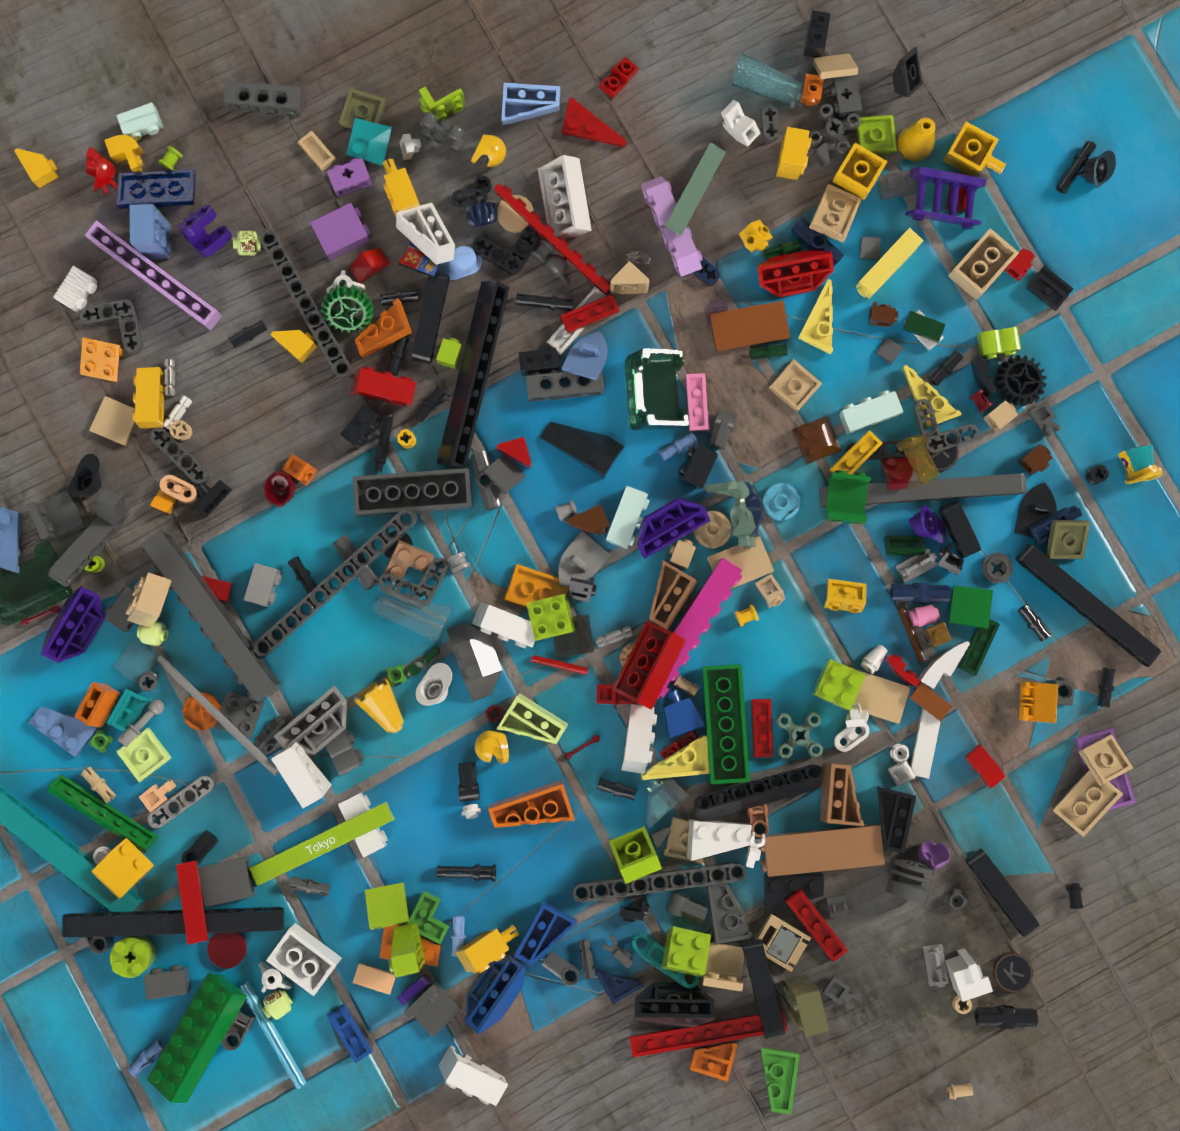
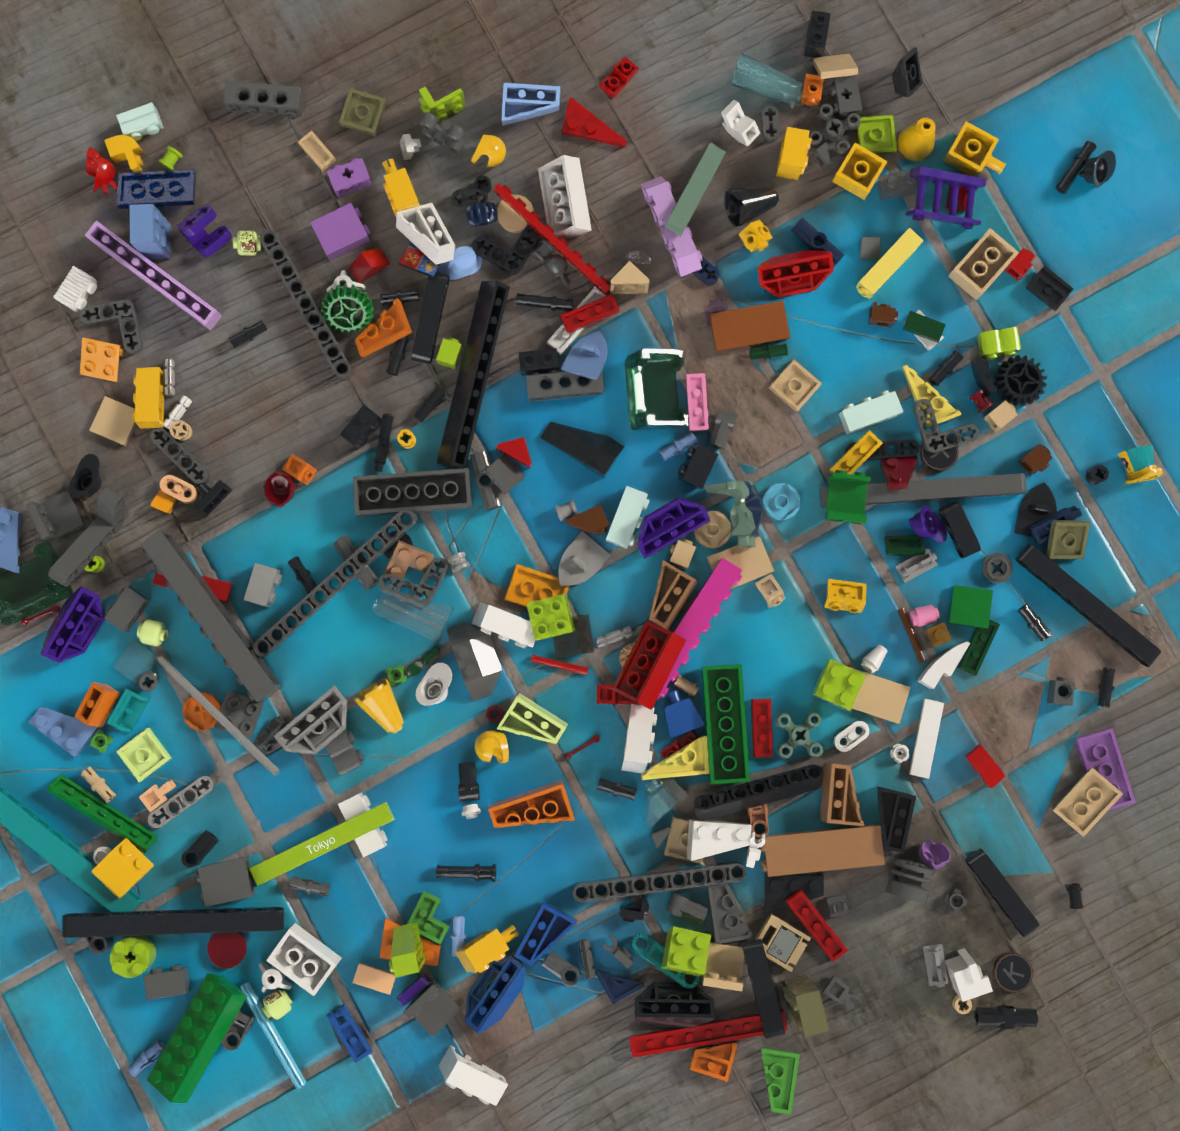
(38, 167): yellow slope -> none
(148, 600): tan brick -> none
(155, 708): light grey pin -> none
(192, 902): red tile -> none
(296, 343): yellow slope -> none
(301, 774): white wedge -> none
(369, 141): teal plate -> none
(383, 386): red wedge -> none
(386, 906): lime tile -> none
(581, 589): black bracket -> none
(635, 855): lime brick -> none
(746, 615): yellow bush -> none
(748, 203): none -> black cone
(782, 249): dark green axle -> none
(816, 440): reddish brown slope -> none
(818, 327): light yellow wing -> none
(835, 213): tan tile -> none
(857, 716): white tile -> none
(889, 351): dark grey slope -> none
(897, 666): red slope -> none
(901, 773): white tile -> none
(919, 457): clear yellow bracket -> none
(920, 593): dark blue piece -> none
(930, 701): dark orange tile -> none
(950, 561): black bracket -> none
(957, 1091): tan pin -> none
(1038, 702): light orange hinge -> none
(1041, 416): dark grey plate -> none
(1105, 760): tan tile -> none

